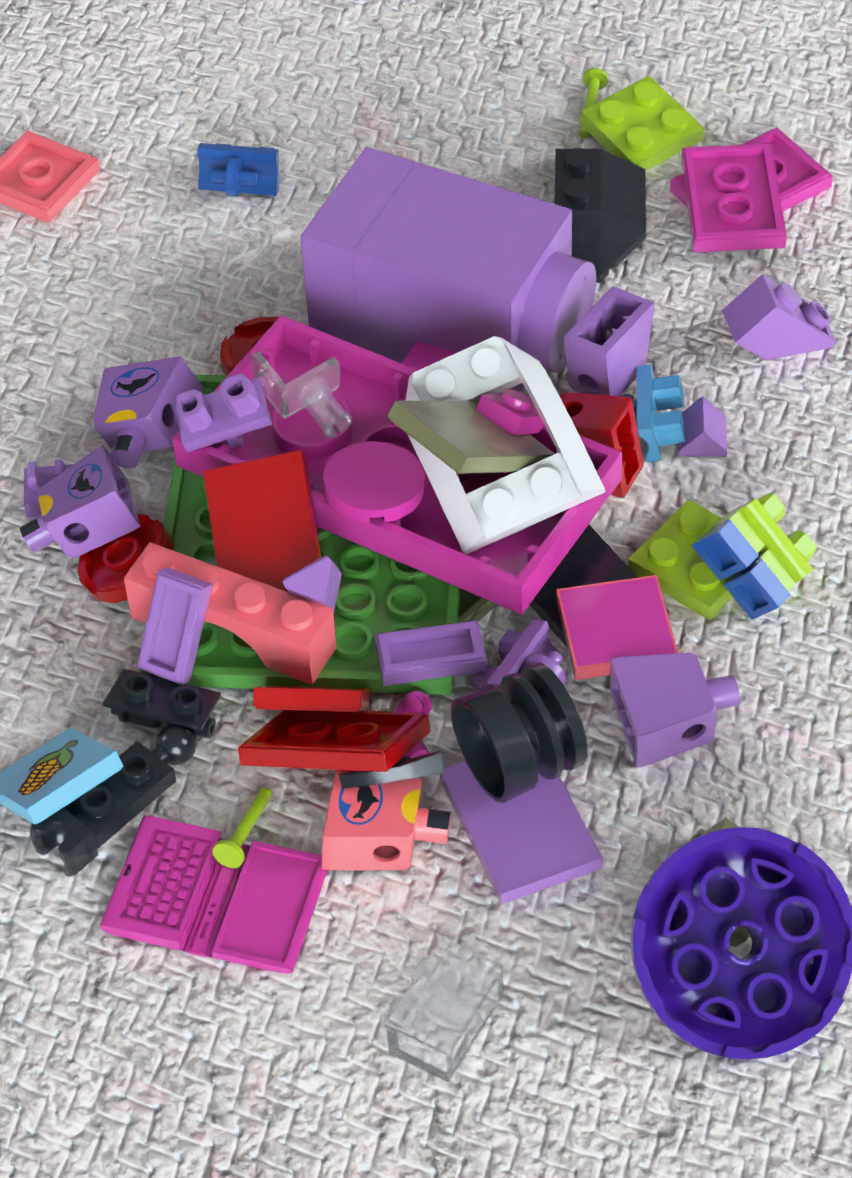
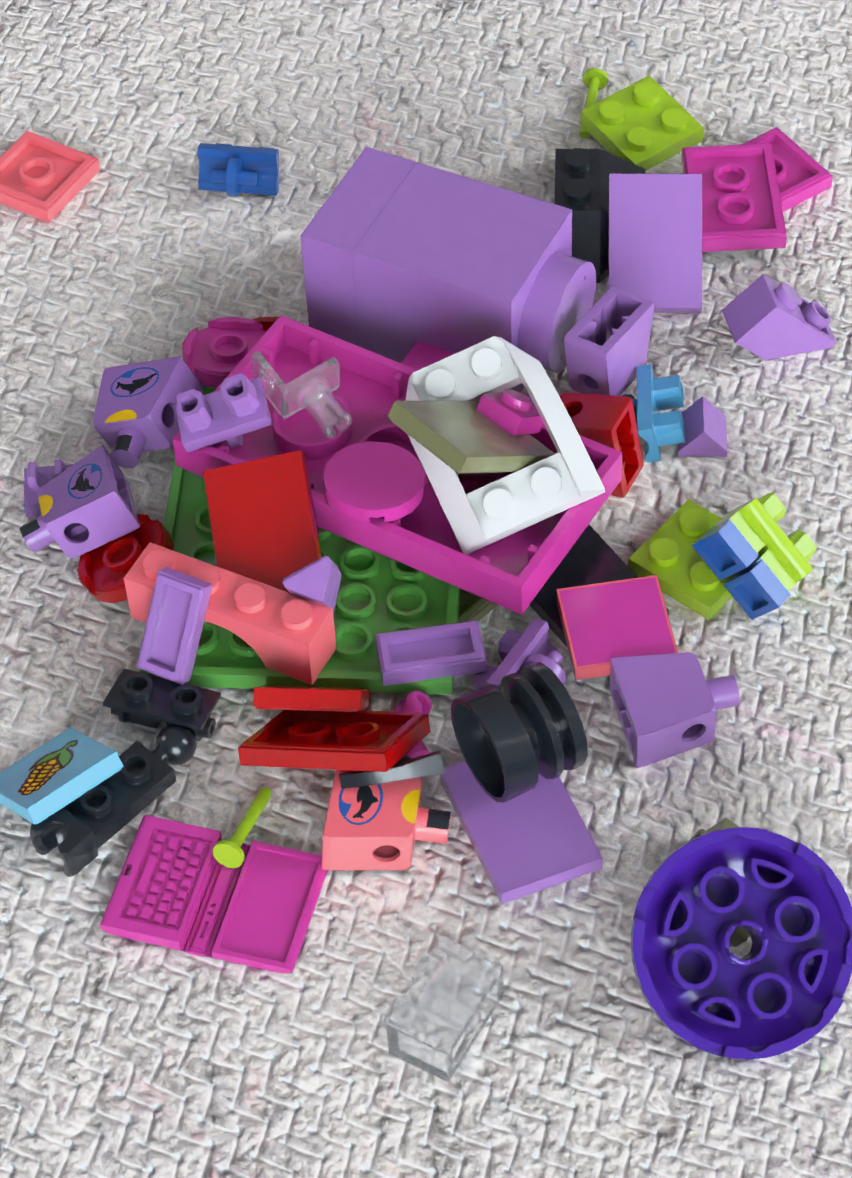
(219, 348): none -> dark pink tile
(657, 239): none -> medium lavender tile

